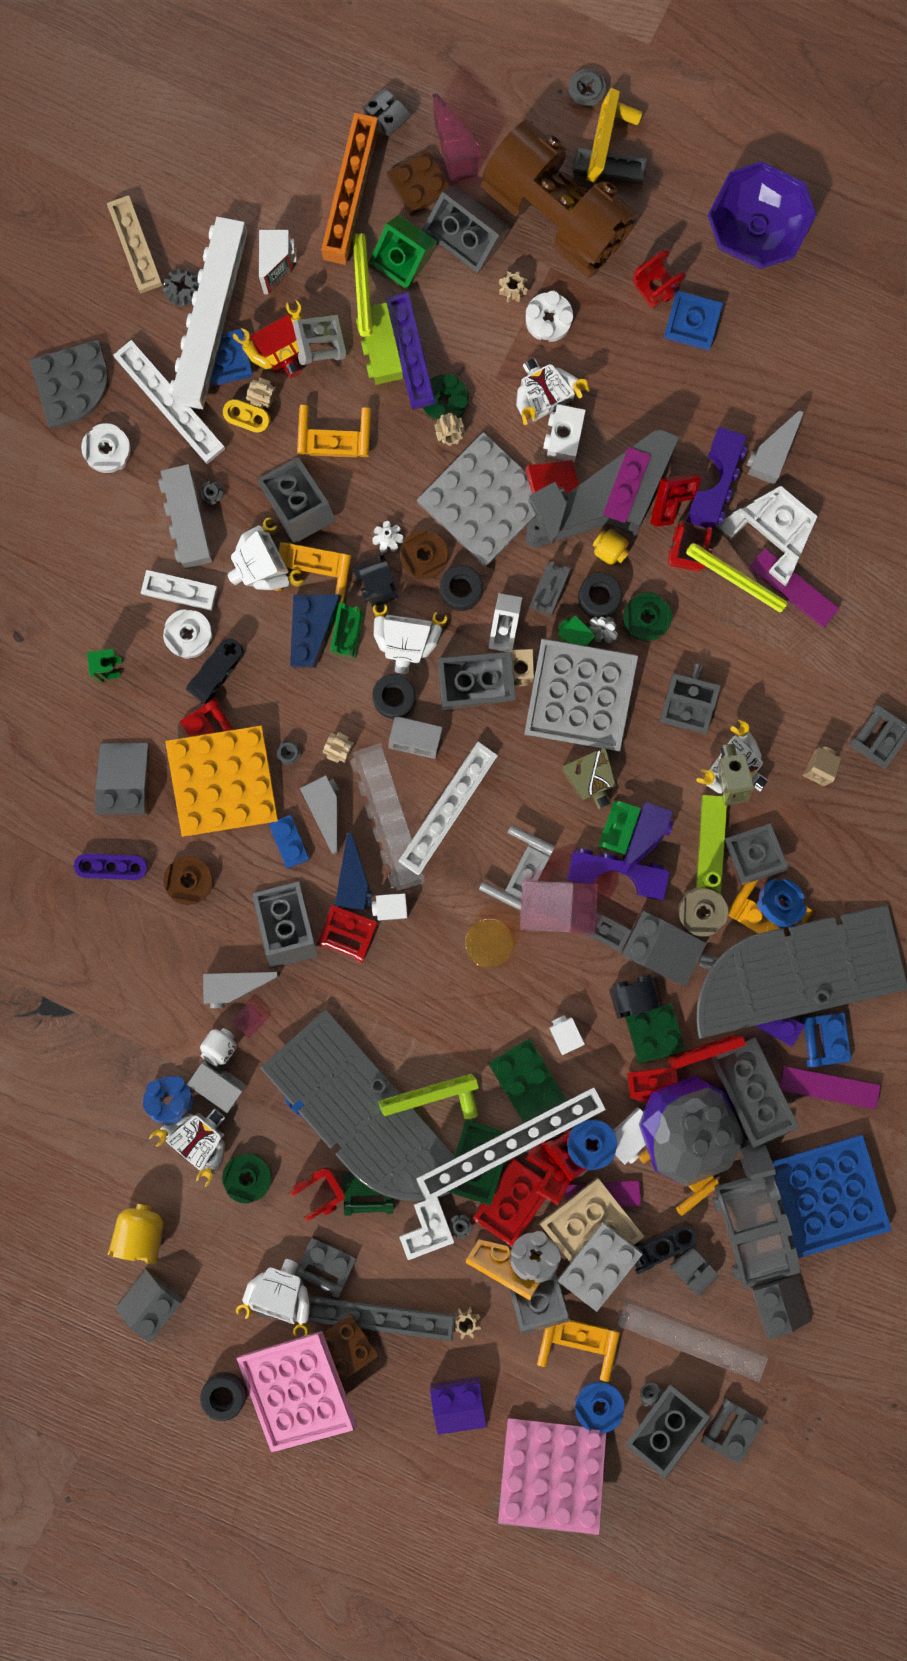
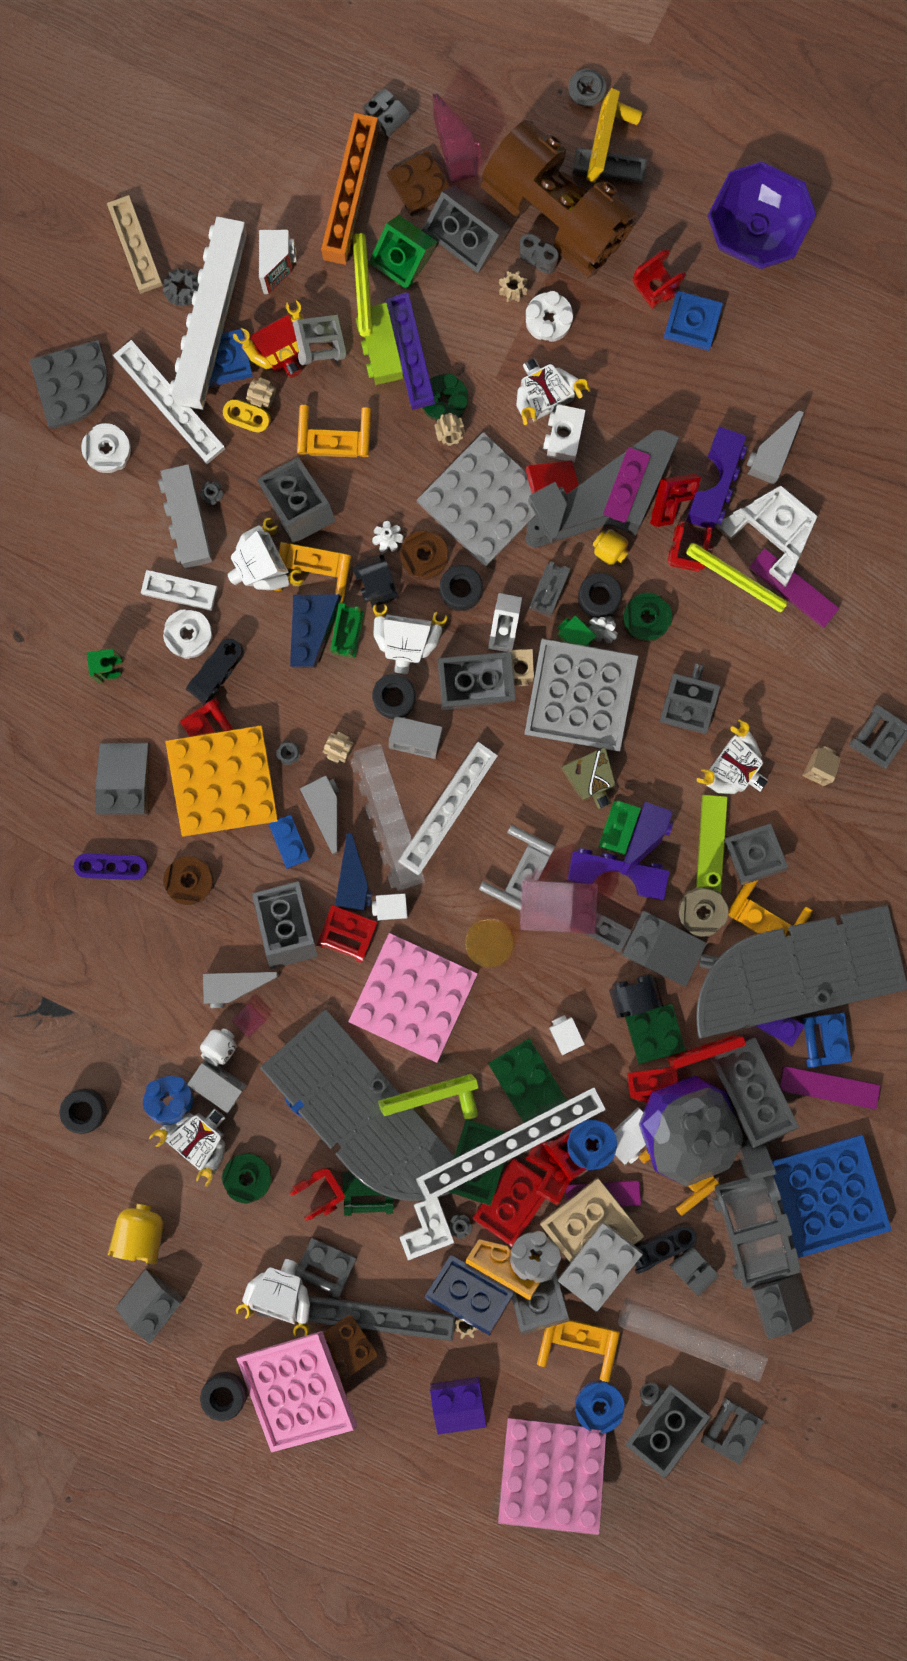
(67, 1111): none -> black tyre
(413, 997): none -> bright pink plate
(470, 1295): none -> dark blue plate
(538, 253): none -> dark grey piece
(735, 784): olive torso -> none
(774, 911): blue plate -> none

